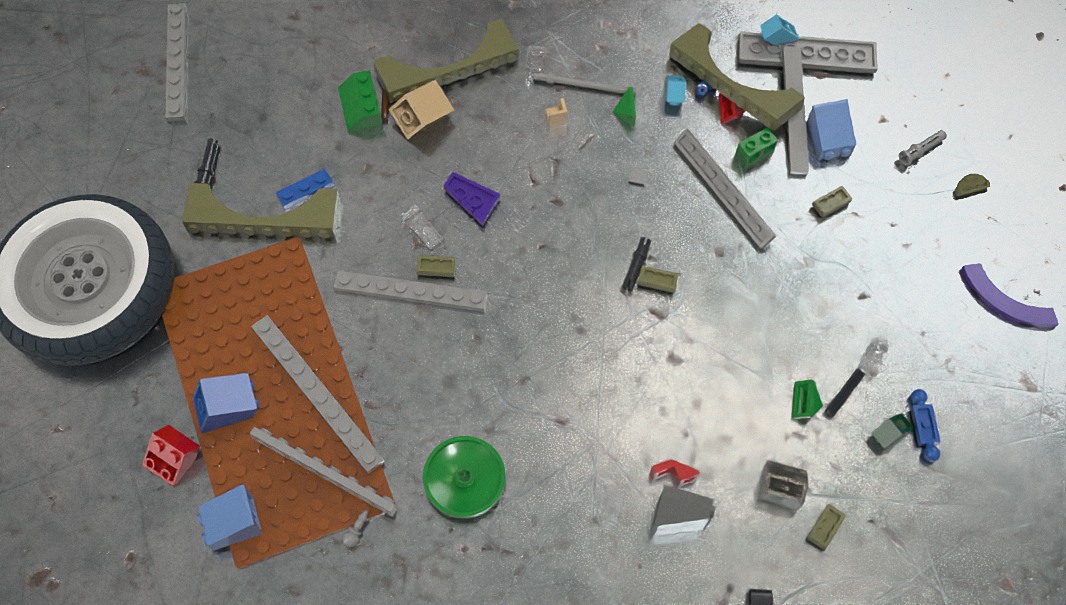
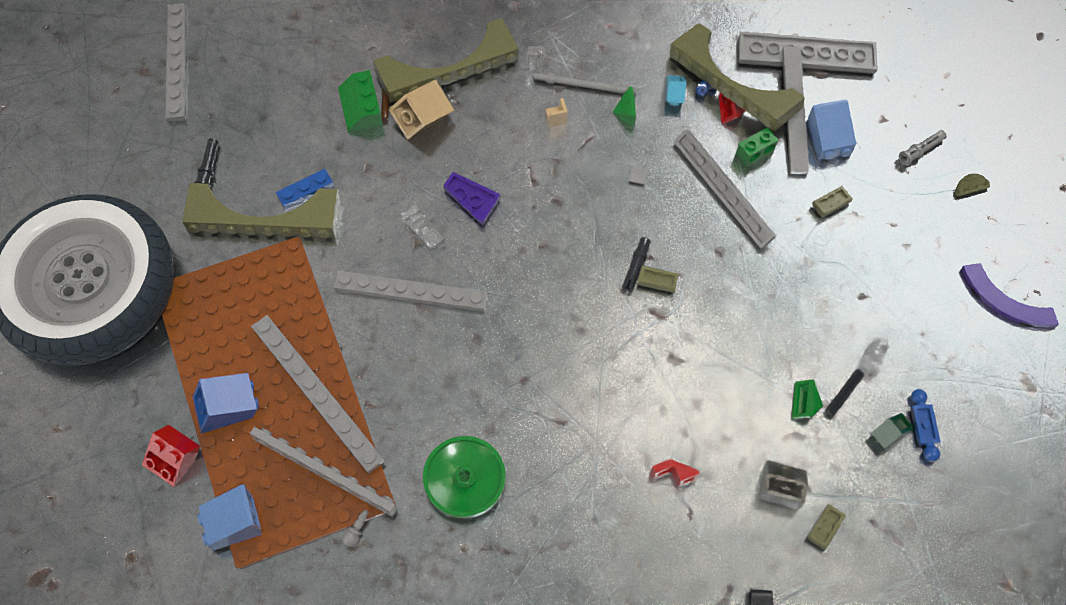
(436, 266): olive plate -> none
(681, 511): dark grey slope -> none
(778, 31): medium azure slope -> none

